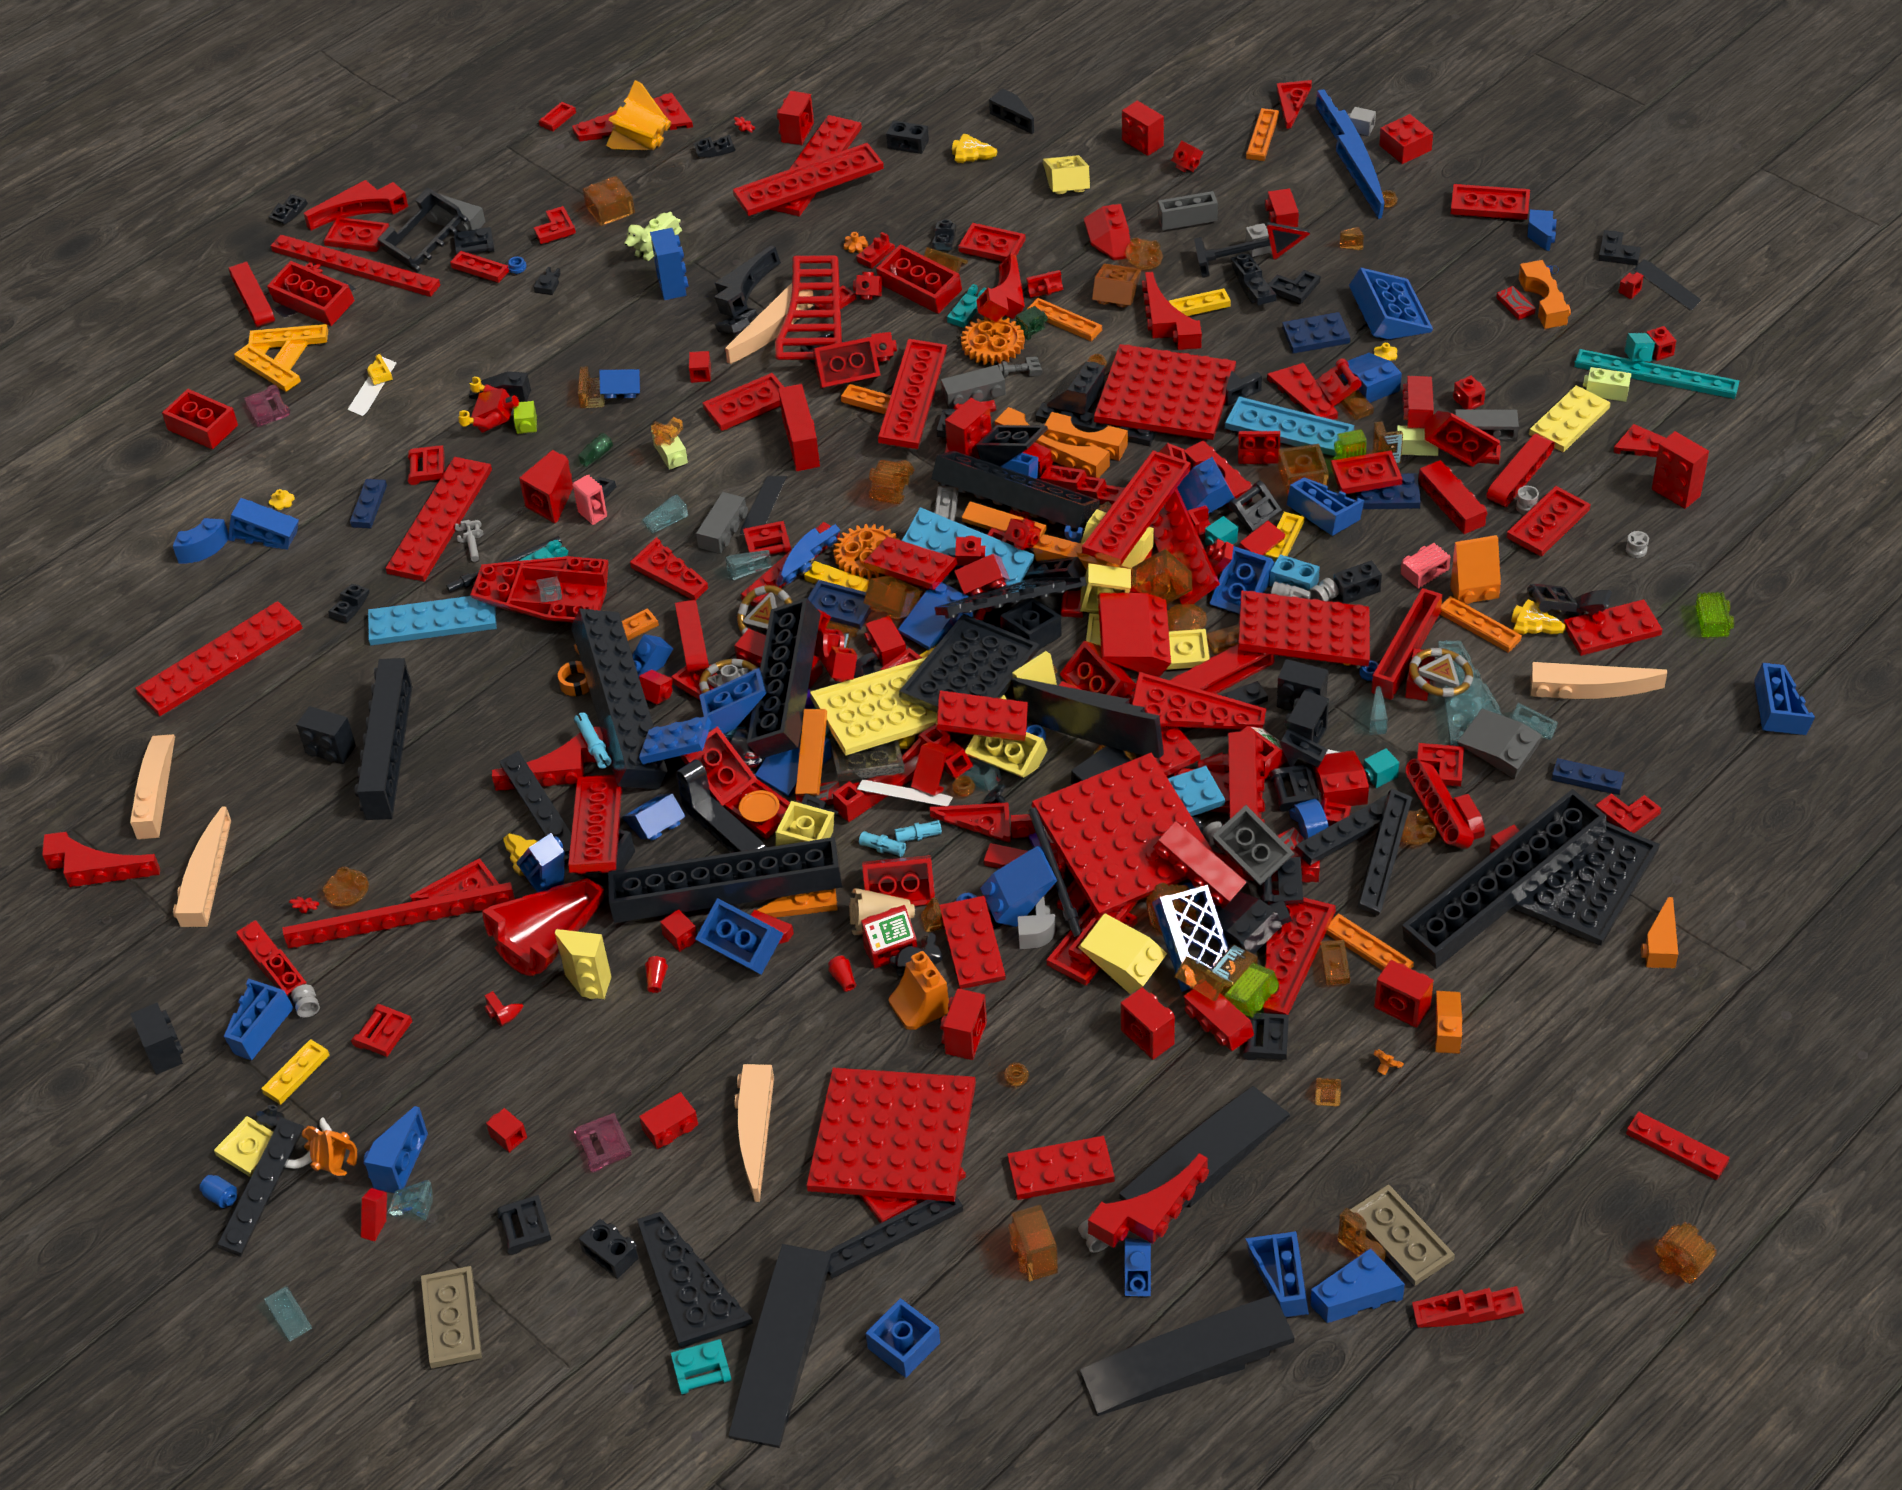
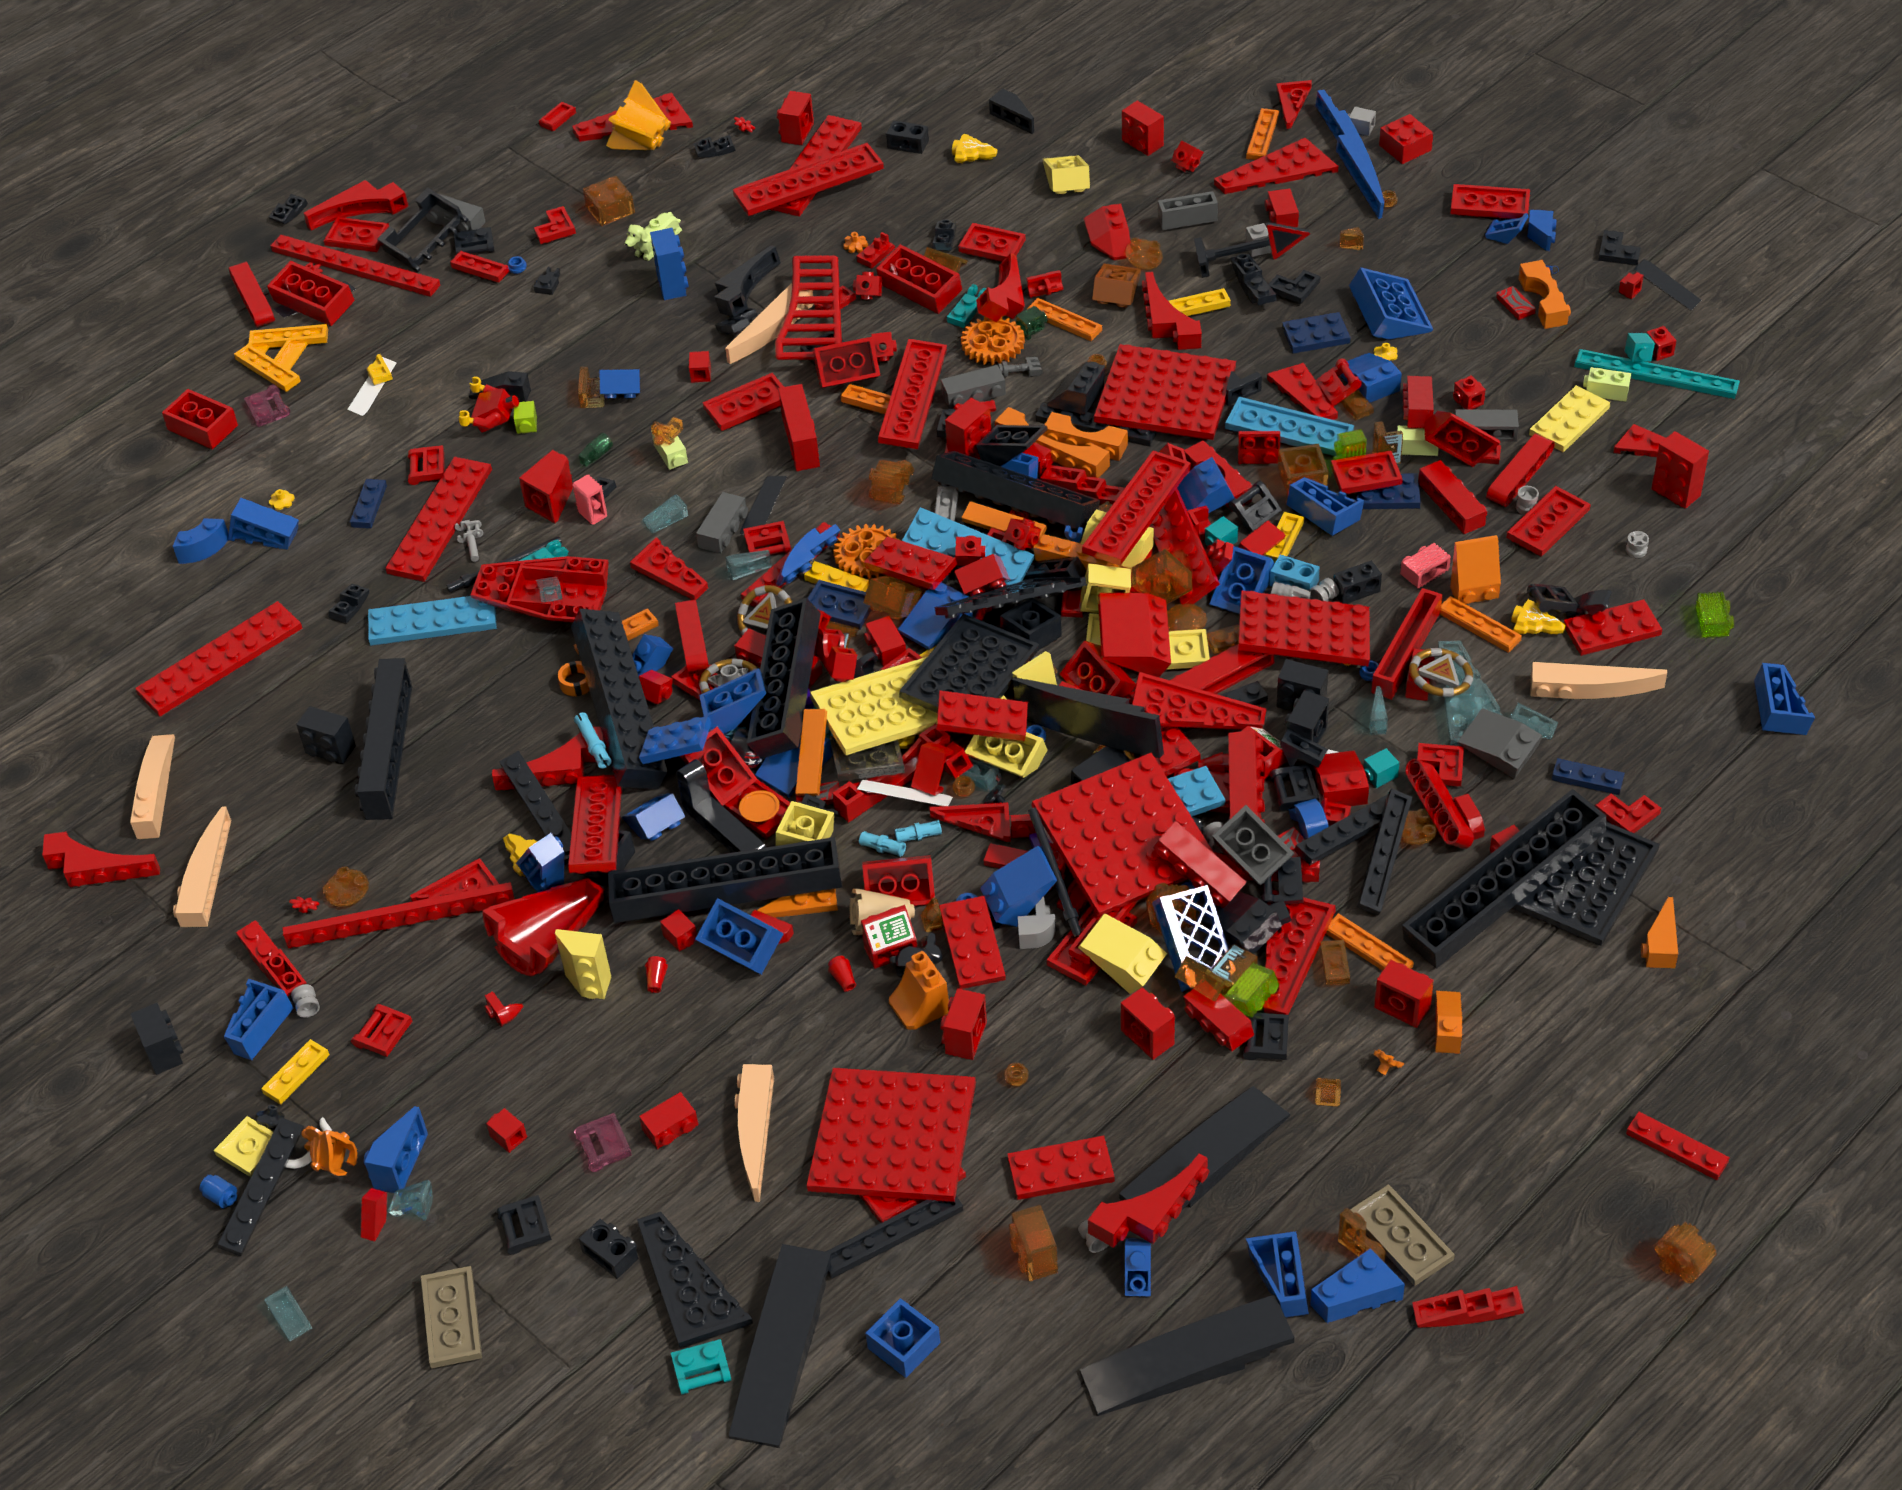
(1279, 167): none -> red wing
(1505, 230): none -> blue slope

